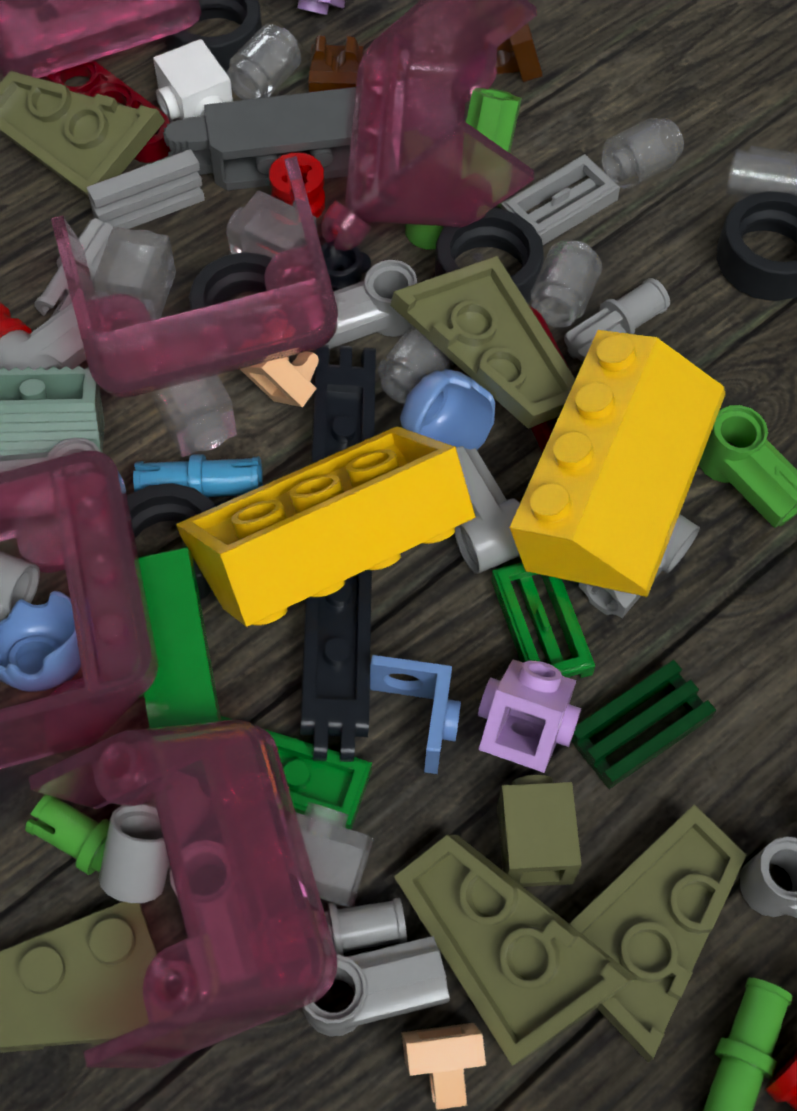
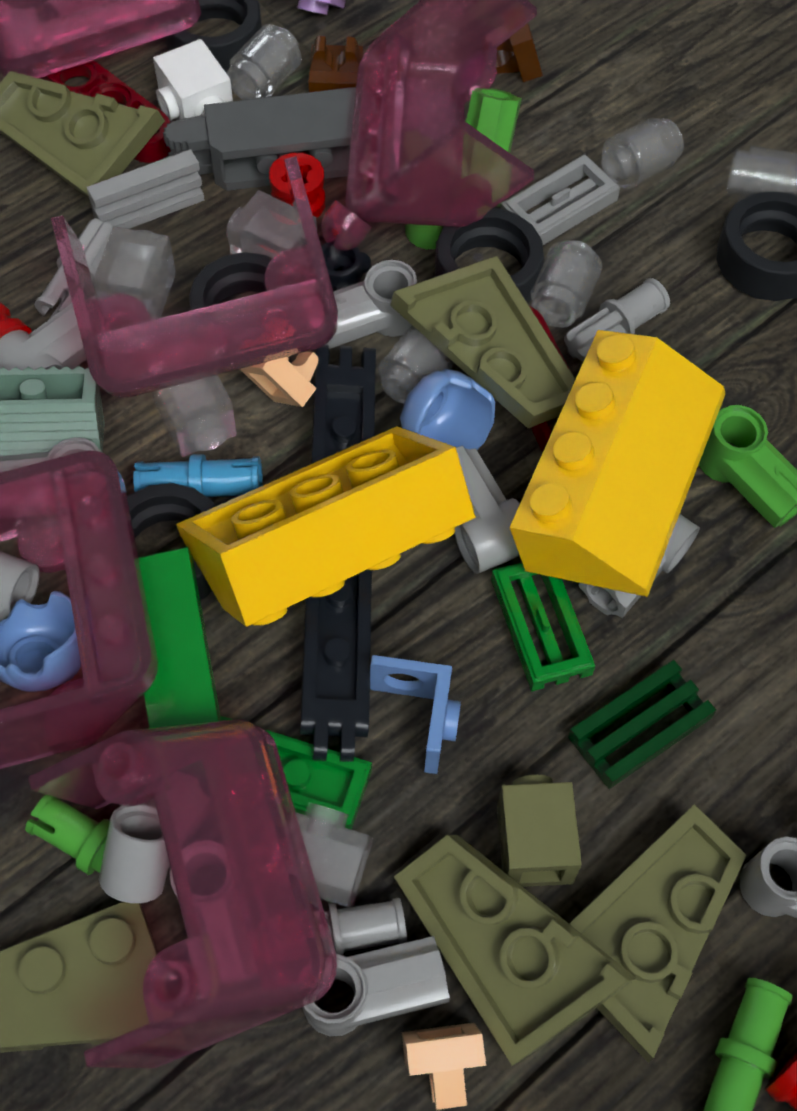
(528, 714): lavender brick -> none

